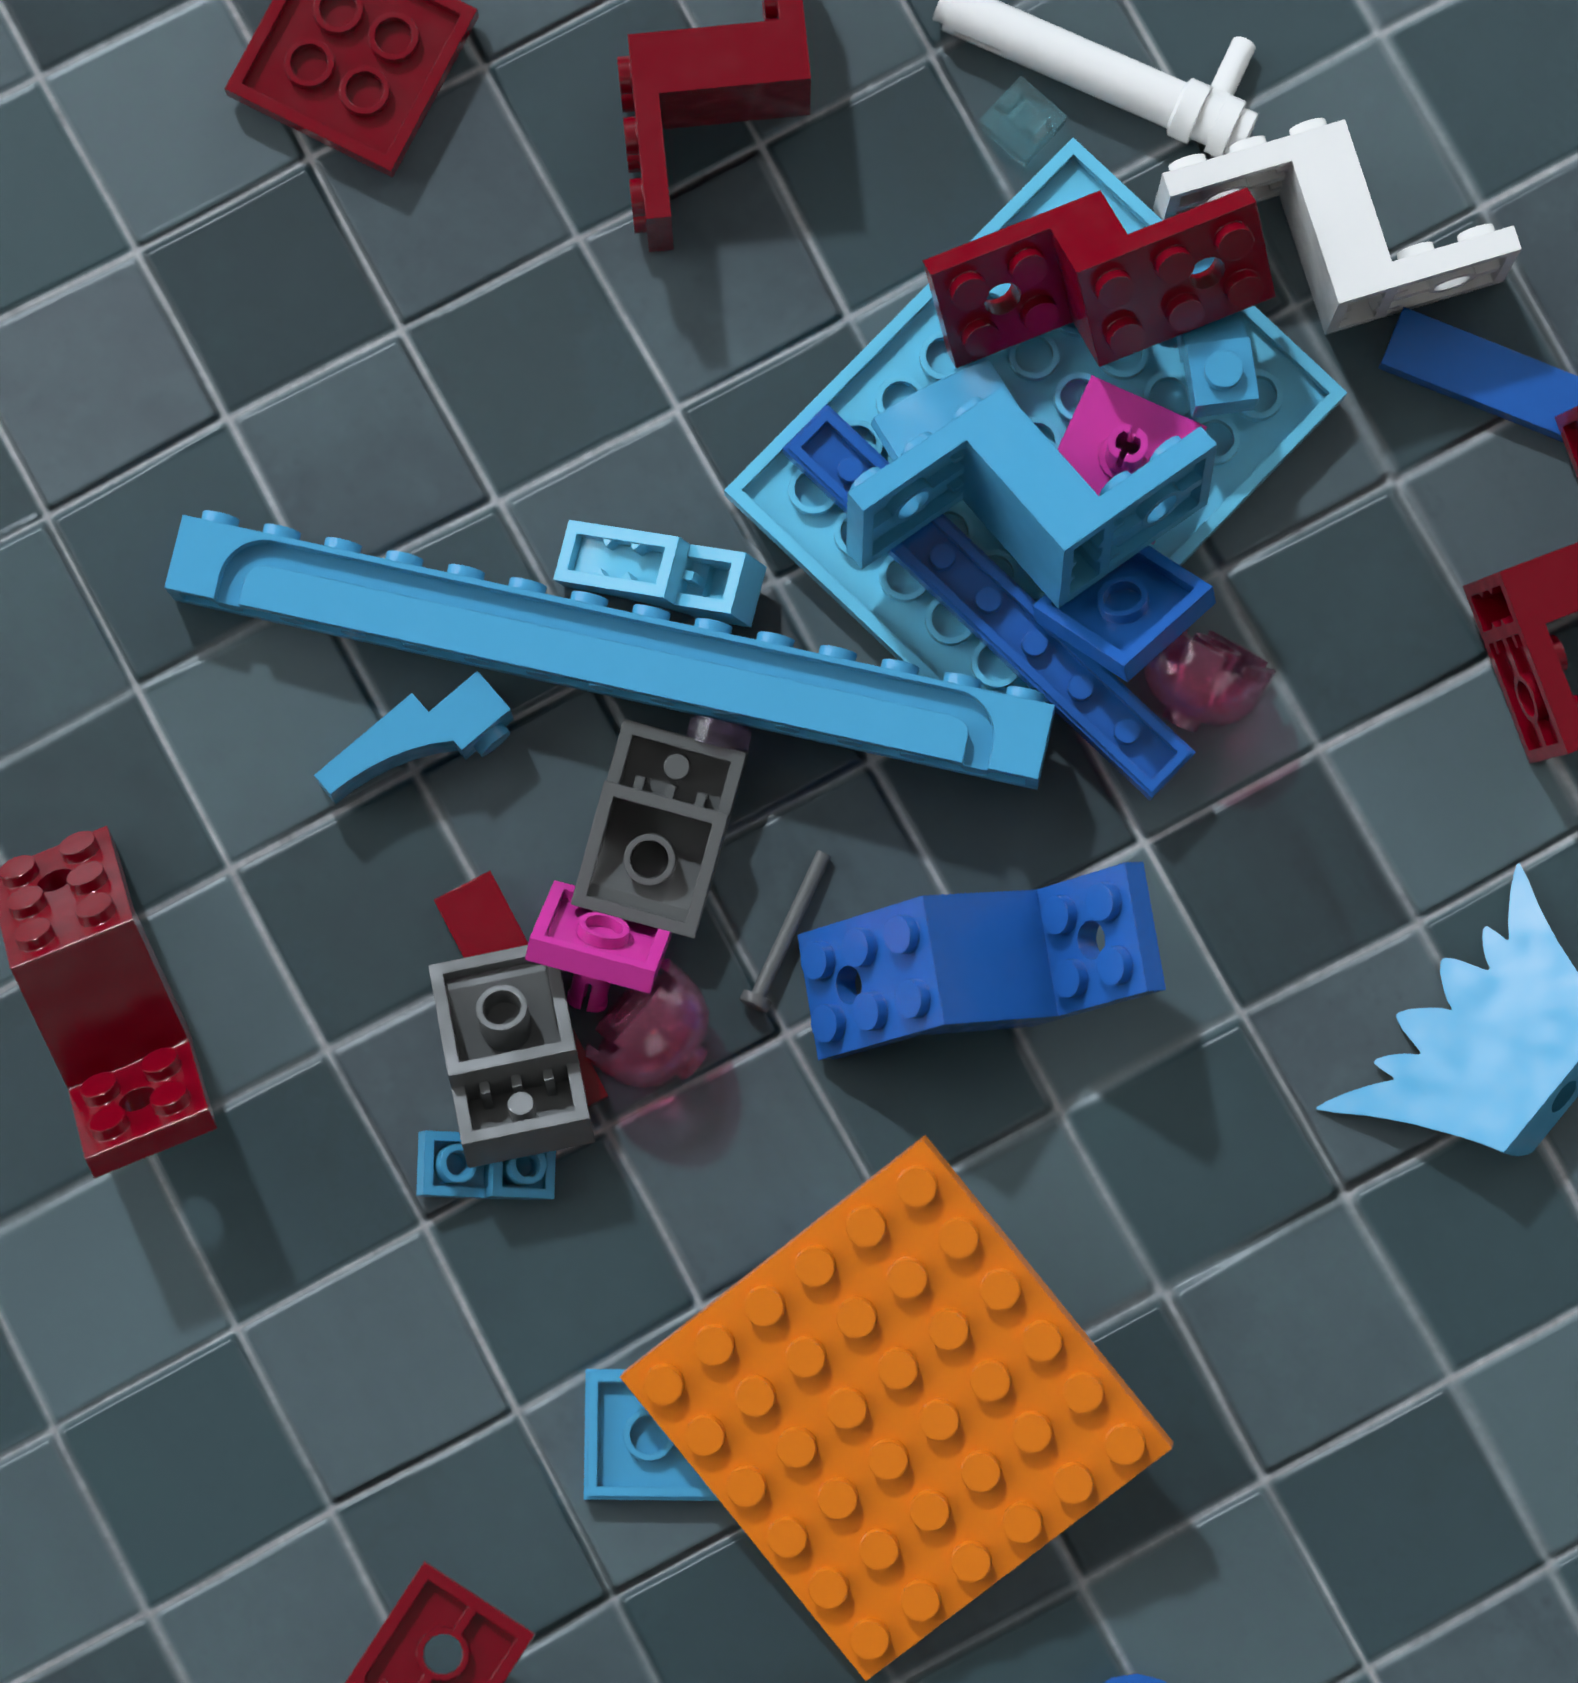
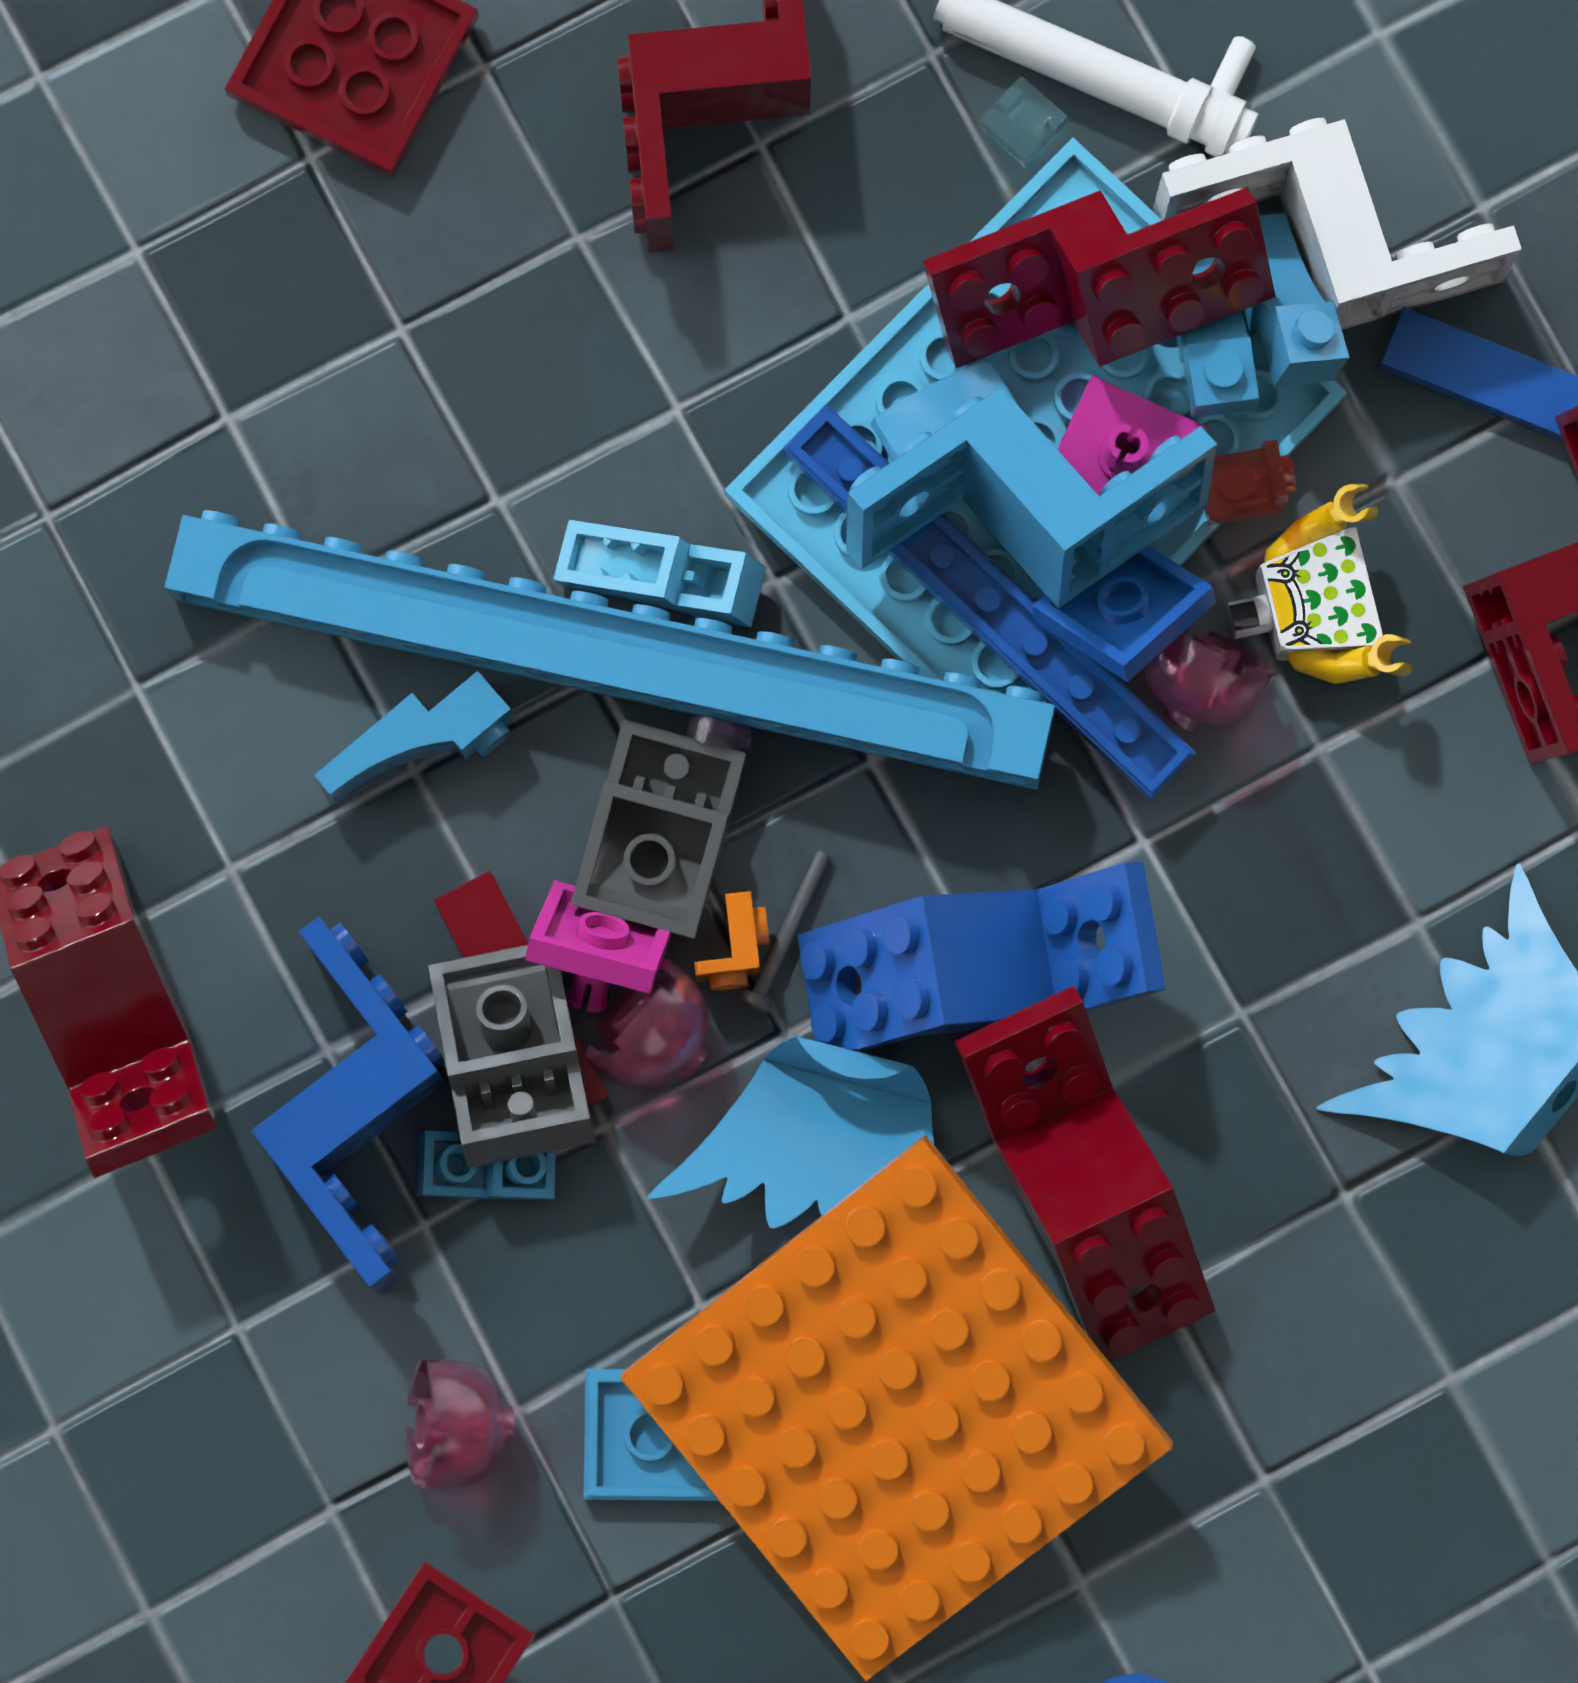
(352, 1105): none -> blue bracket
(456, 1424): none -> clear pink cylinder
(747, 931): none -> orange bracket
(809, 1129): none -> dark azure piece
(1086, 1175): none -> dark red bracket
(1250, 484): none -> clear red bracket
(1297, 325): none -> dark azure slope
(1320, 598): none -> torso

